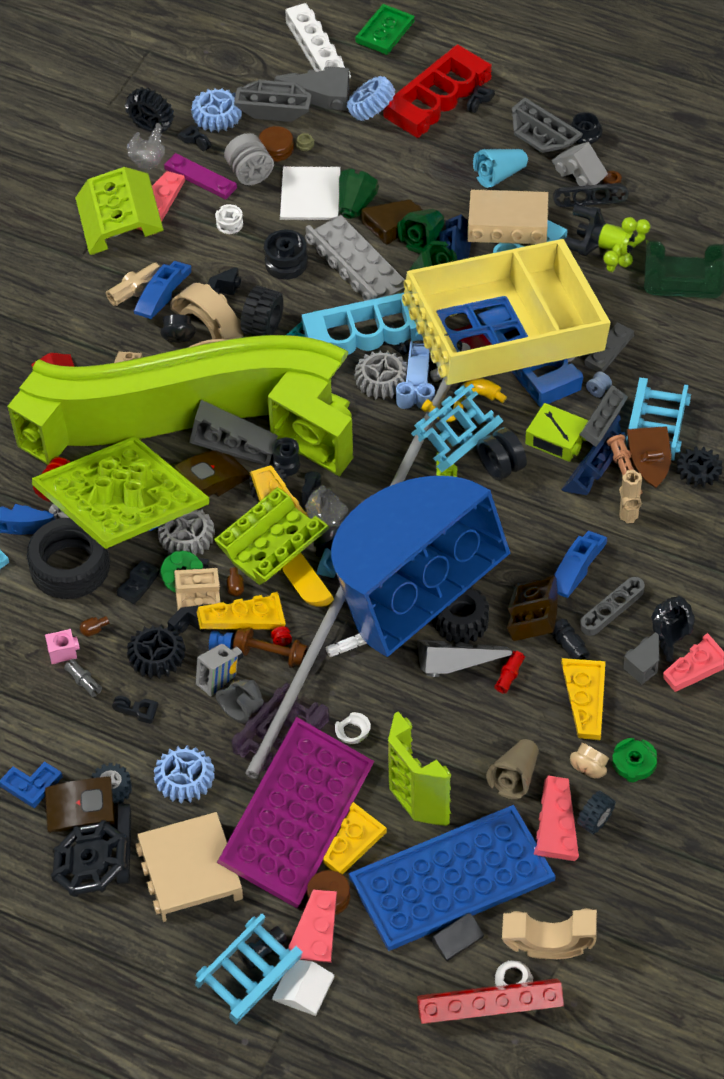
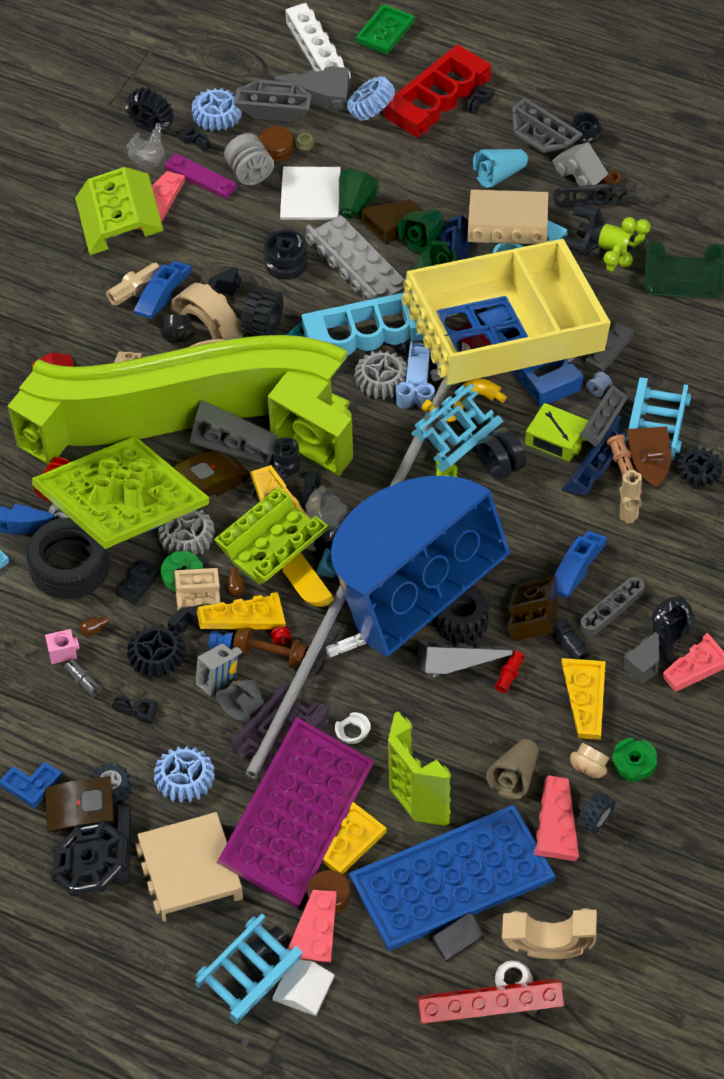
(229, 218): white wheel -> none

